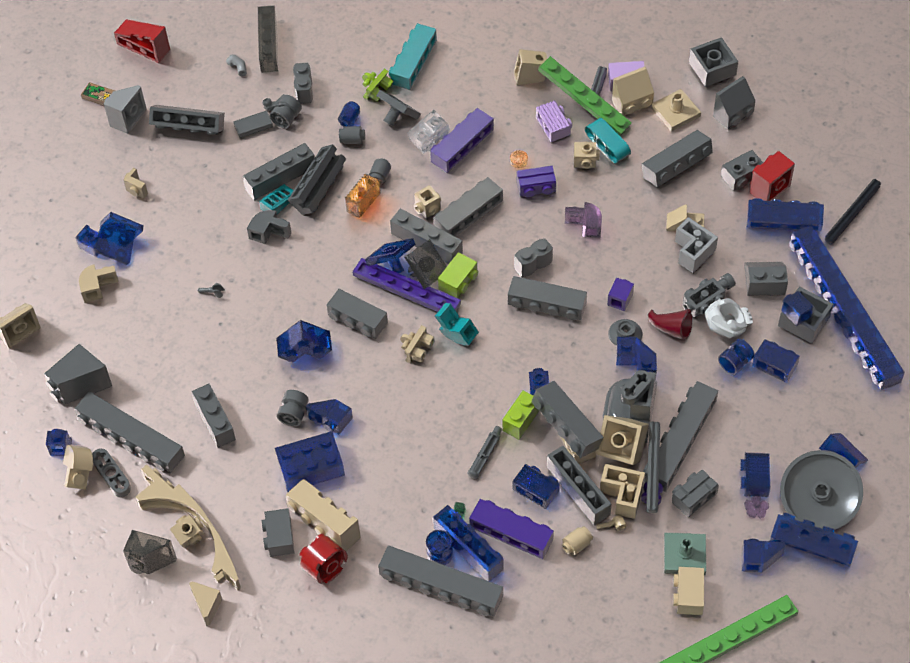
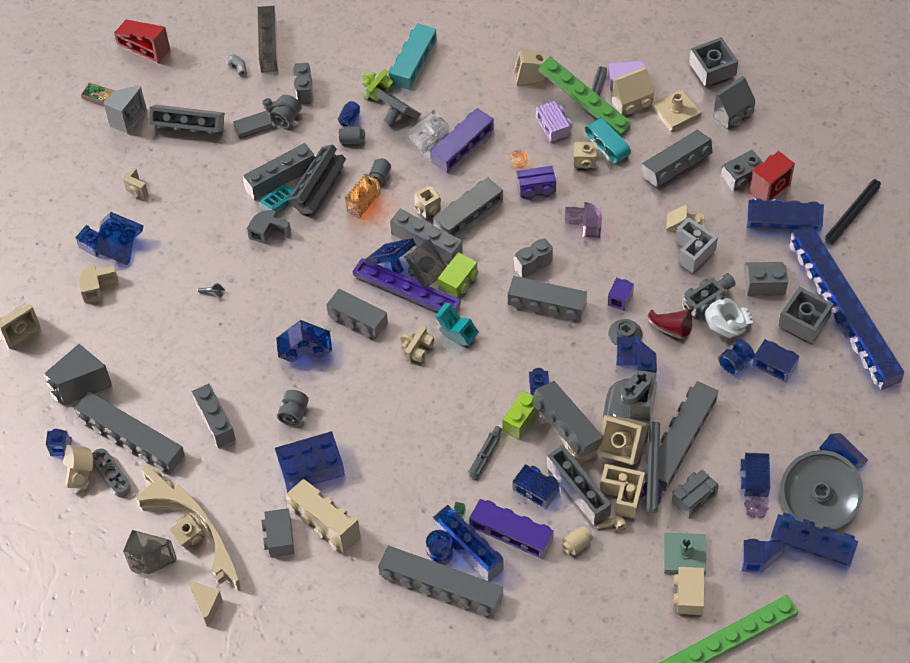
(323, 559): red brick -> none
(331, 414): clear blue slope -> none
(797, 308): clear blue brick -> none

